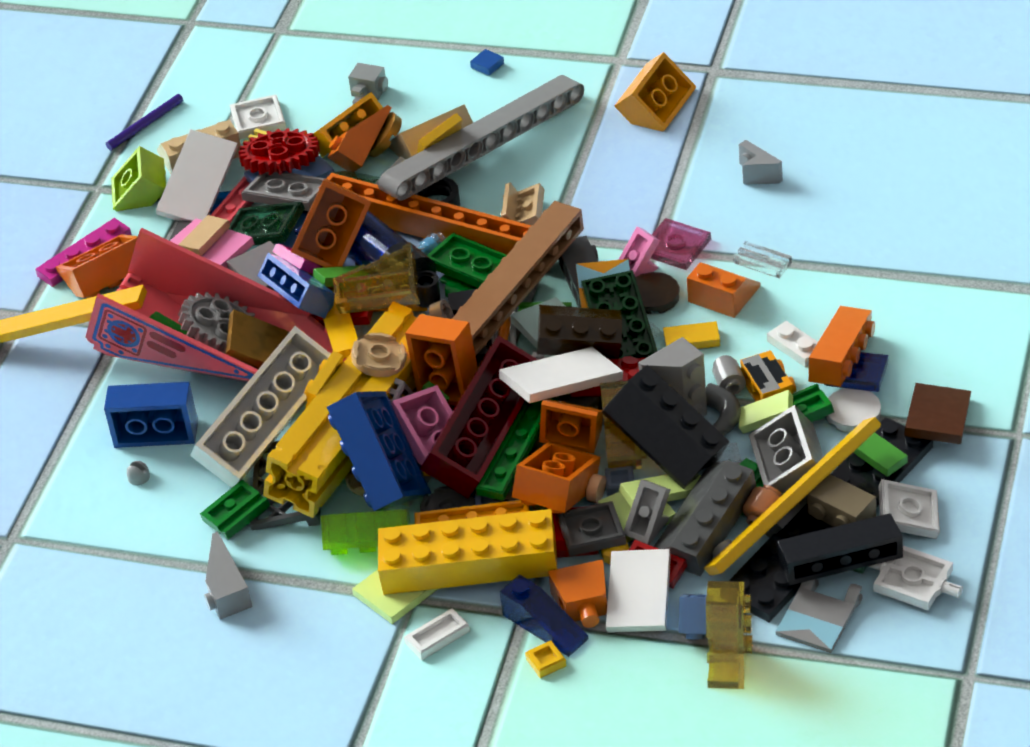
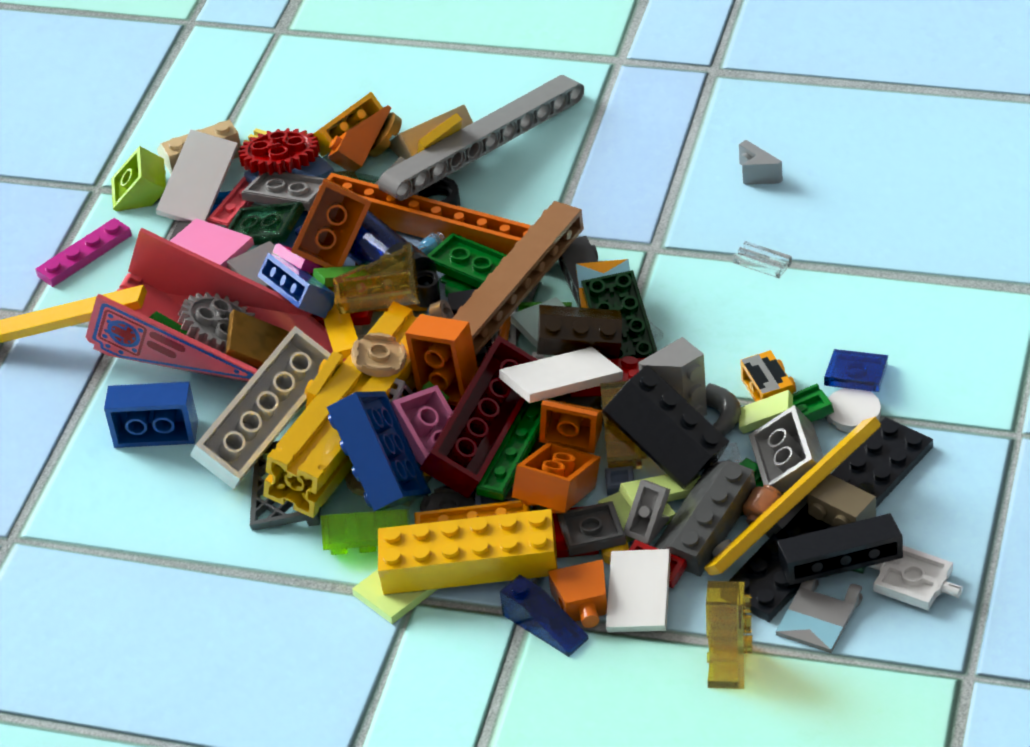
(99, 267): orange slope -> none
(138, 473): light grey hinge -> none
(144, 122): dark purple bar -> none
(205, 234): tan tile -> none
(224, 582): light grey slope -> none
(235, 509): green plate -> none
(257, 113): white tile -> none
(367, 79): light grey brick -> none
(436, 634): white tile -> none
(487, 62): blue tile -> none
(523, 205): tan bracket -> none
(545, 659): yellow tile -> none
(595, 488): light nougat tile -> none
(639, 251): bright pink slope -> none
(656, 94): light orange slope -> none
(658, 291): dark brown tile -> none
(679, 243): clear pink tile -> none
(692, 615): medium blue slope -> none
(699, 335): yellow tile -> none
(719, 289): orange slope -> none
(728, 374): light grey brick -> none
(792, 342): white plate -> none
(840, 346): orange brick -> none
(881, 454): bright green tile -> none
(911, 507): white tile -> none
(937, 413): reddish brown tile -> none

